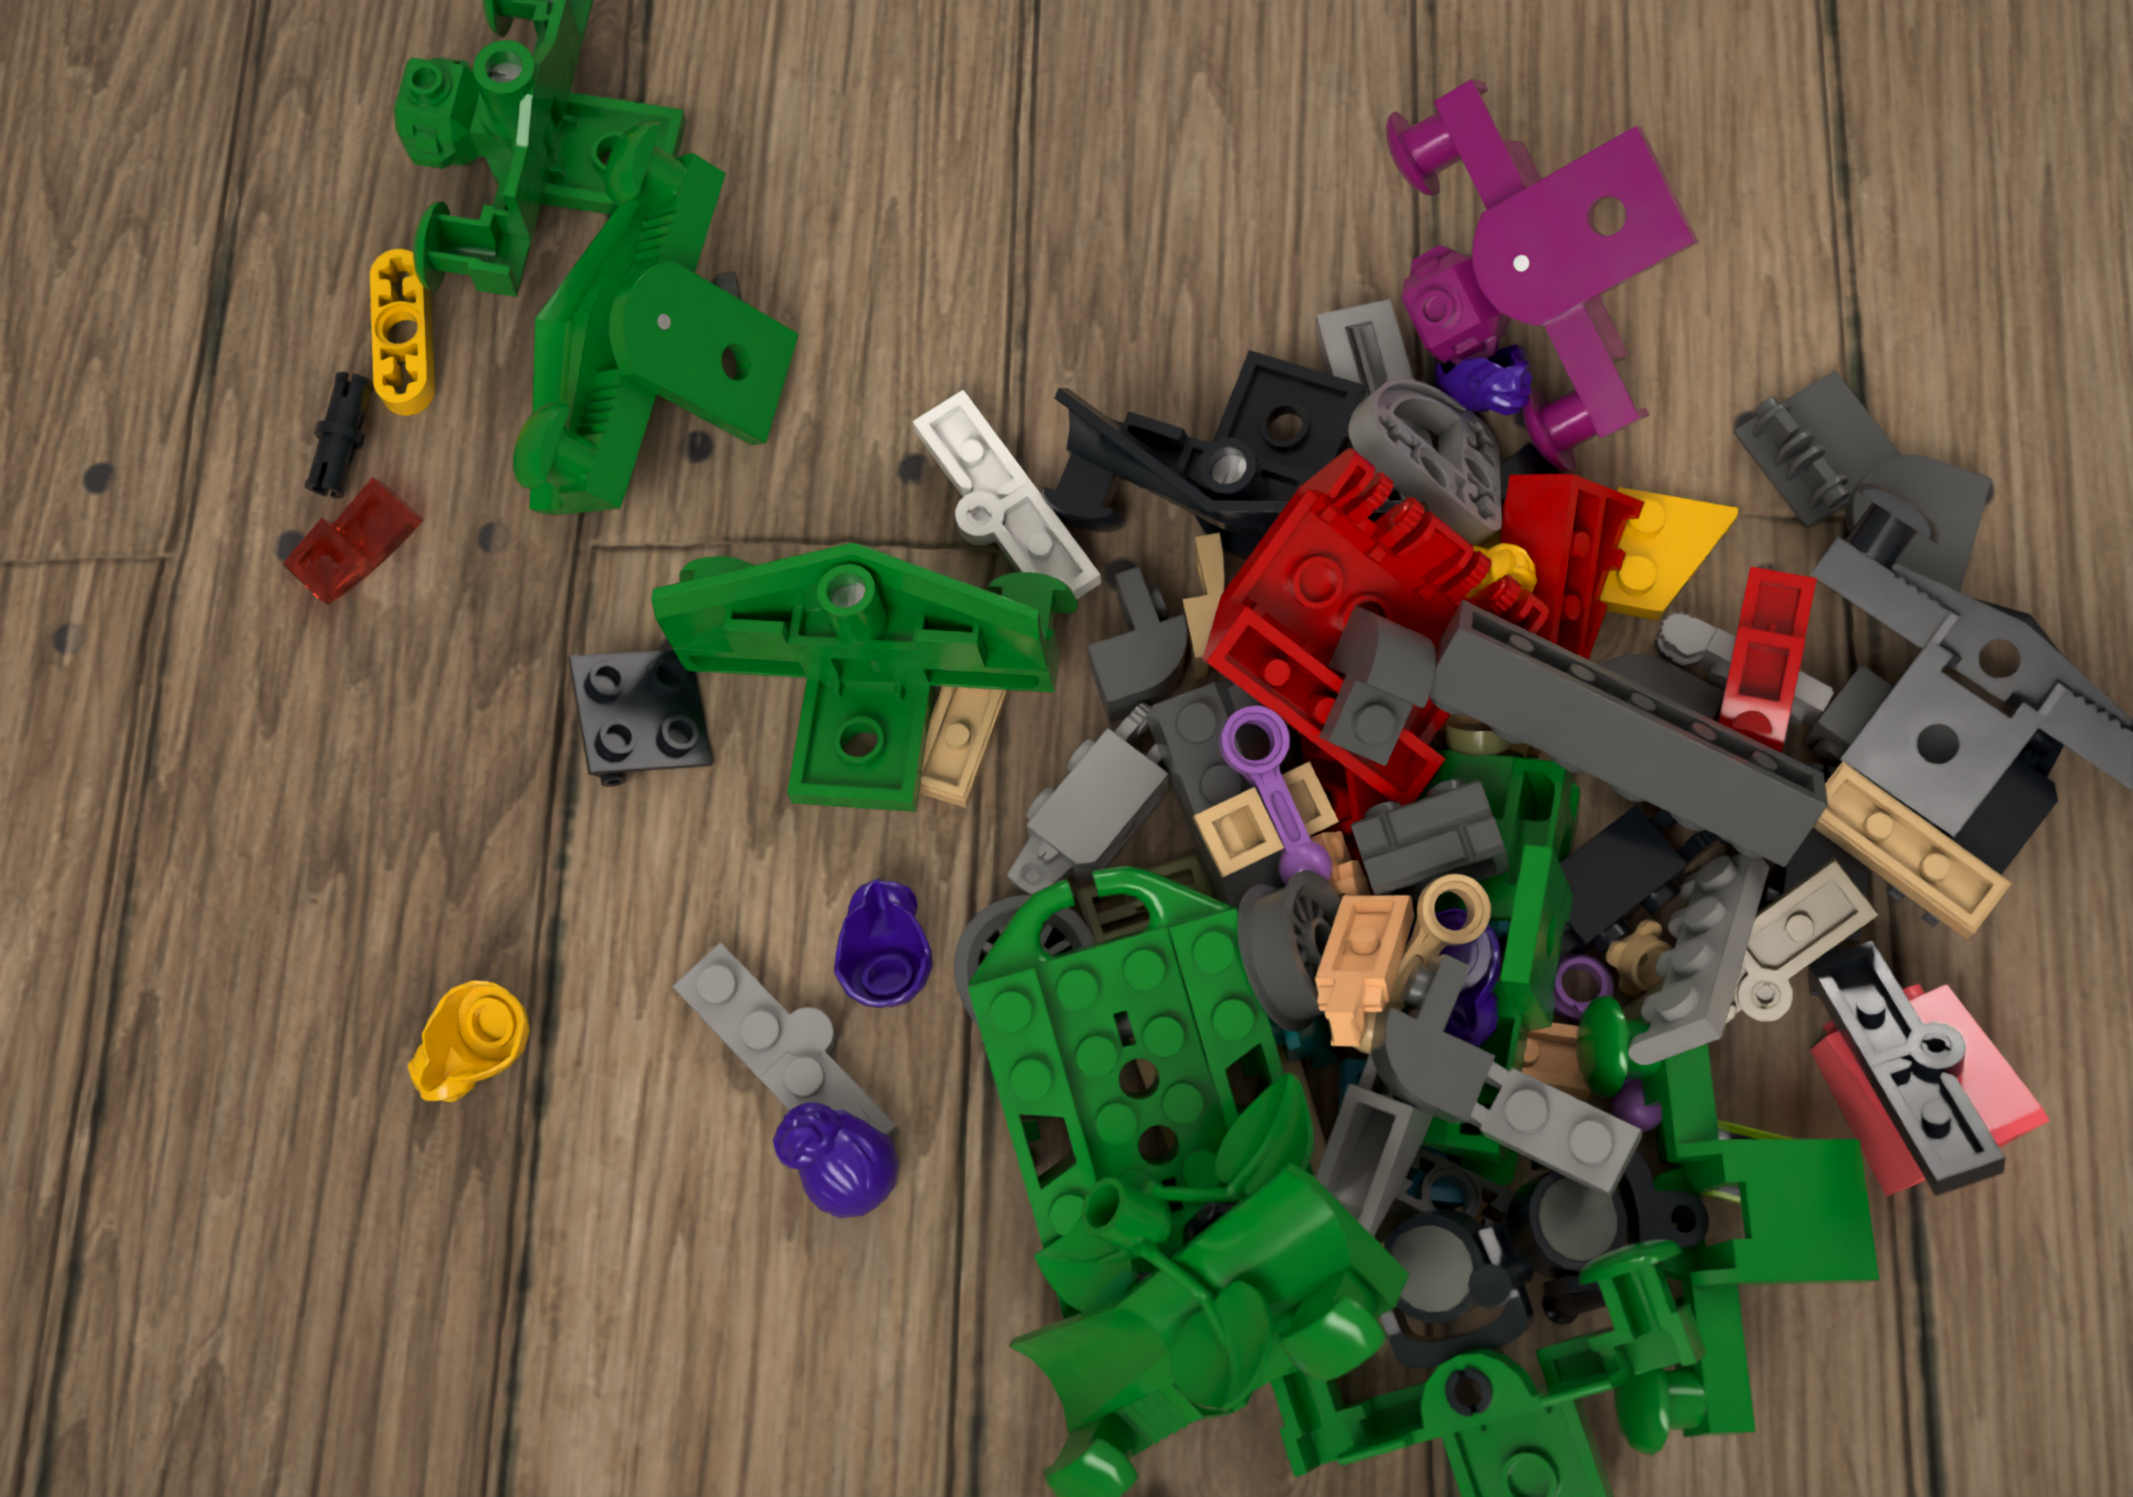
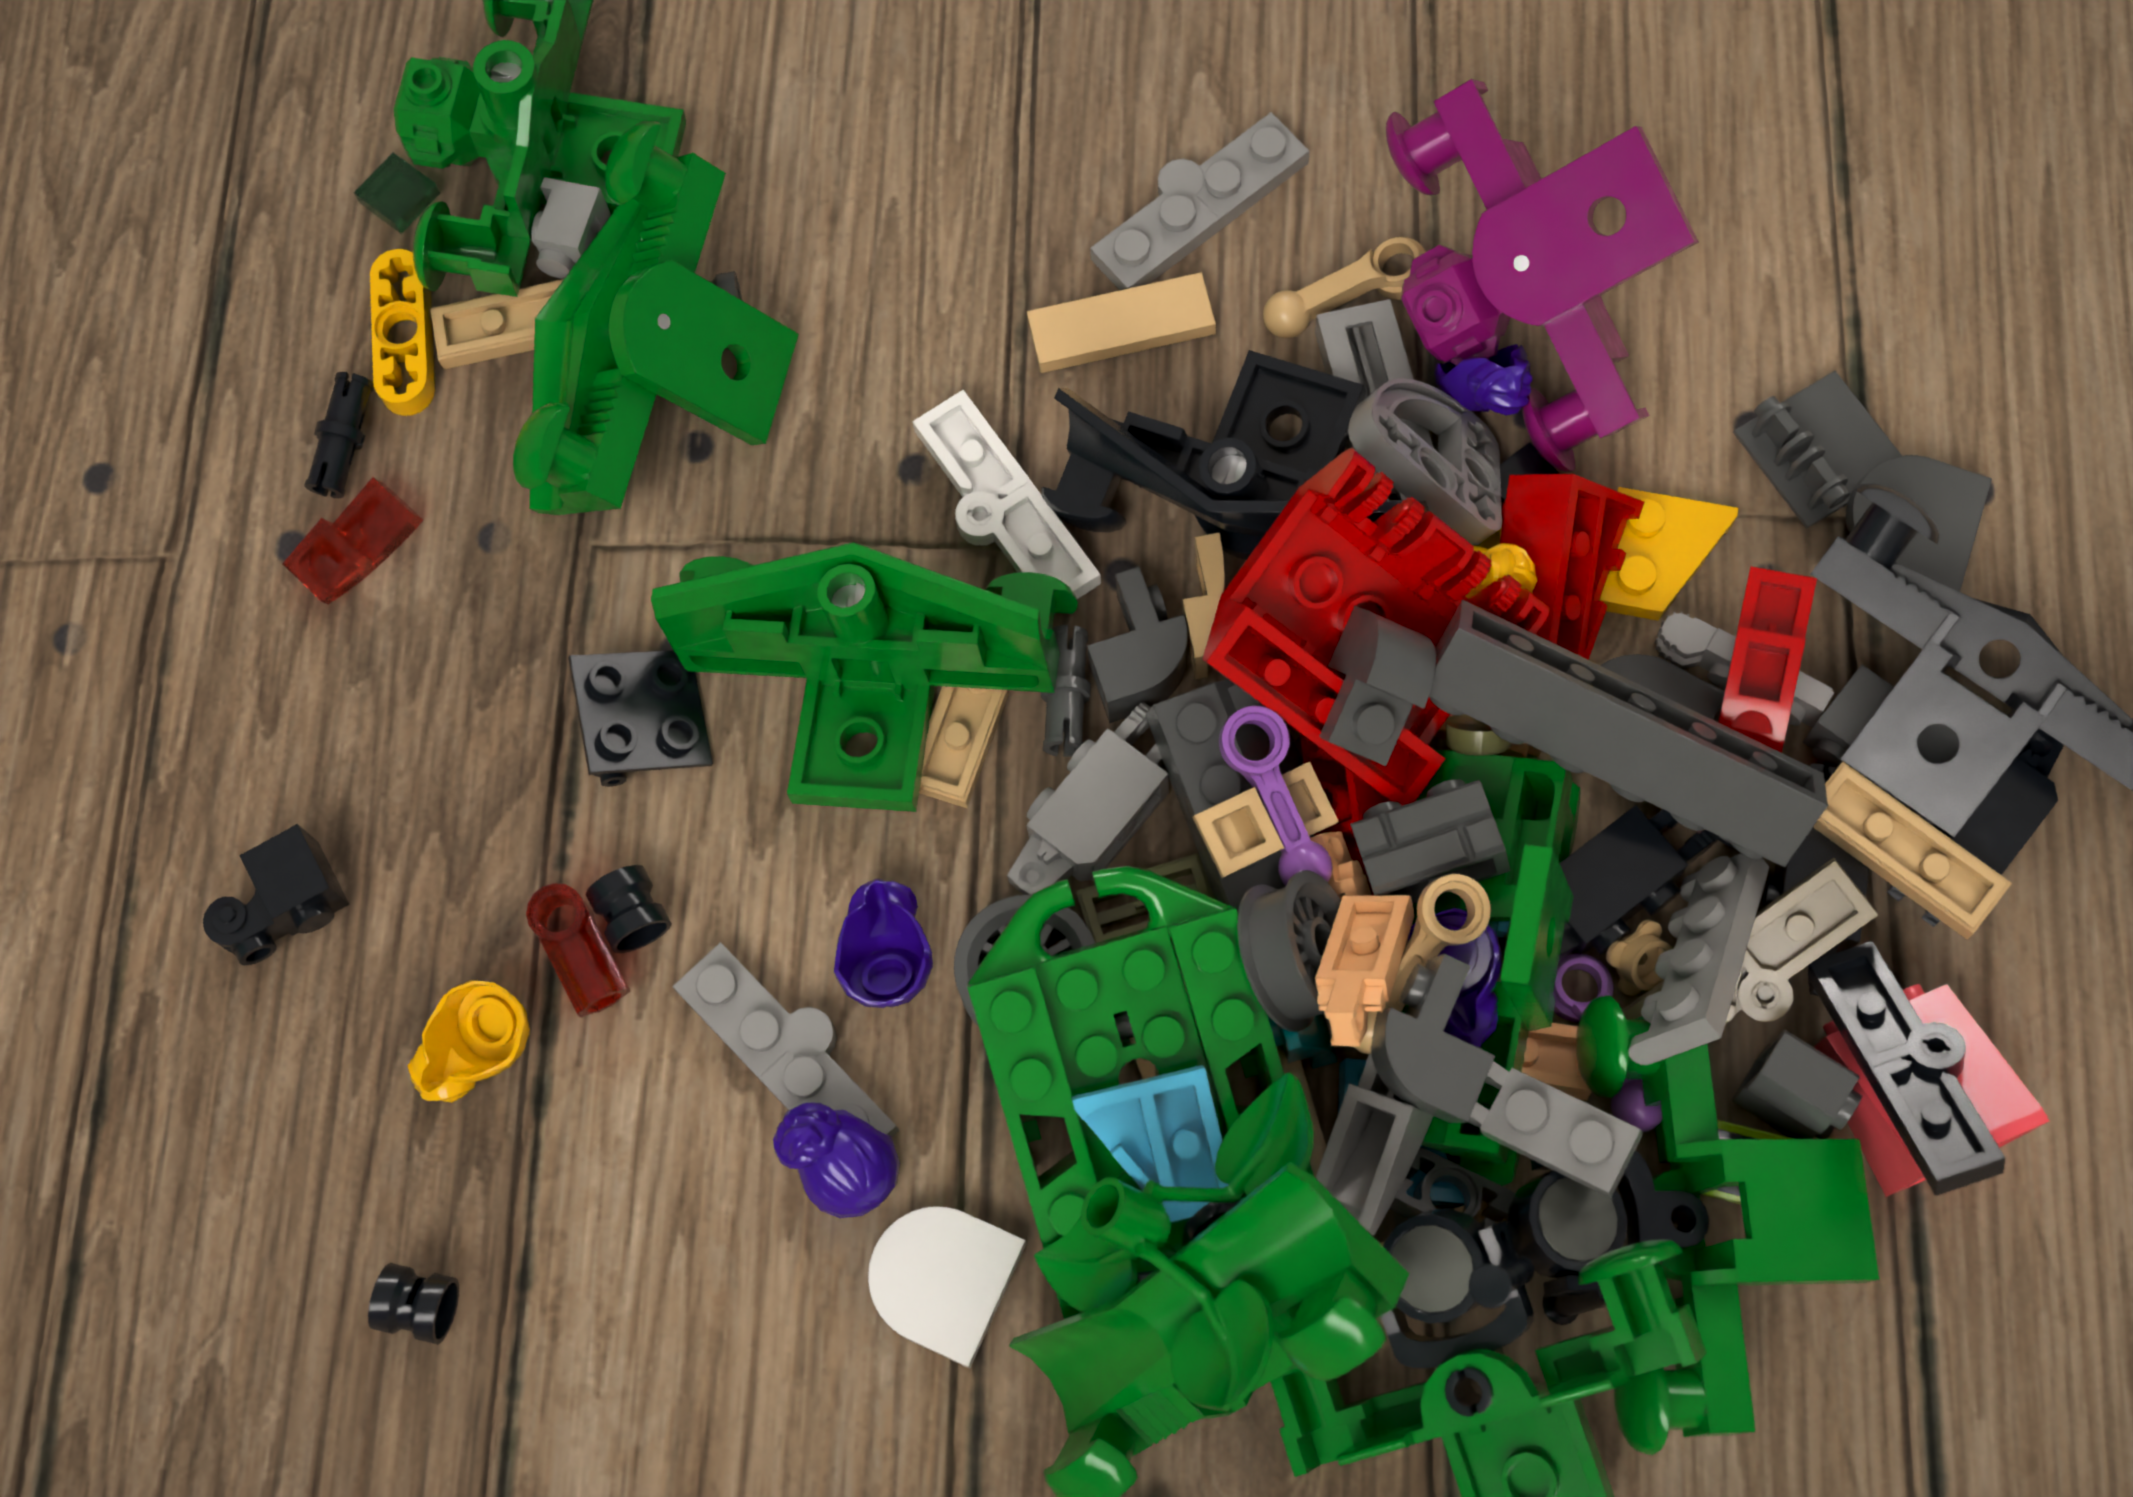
(291, 896): none -> black brick
(397, 193): none -> clear green tile
(413, 1303): none -> black wheel
(488, 325): none -> tan tile
(567, 224): none -> light grey brick
(577, 953): none -> clear red piece
(628, 908): none -> black wheel
(942, 1278): none -> white tile
(1072, 690): none -> dark grey pin
(1121, 322): none -> tan tile
(1160, 1131): none -> medium azure wing
(1199, 203): none -> light grey hinge
(1290, 312): none -> tan piece
(1798, 1089): none -> dark grey brick

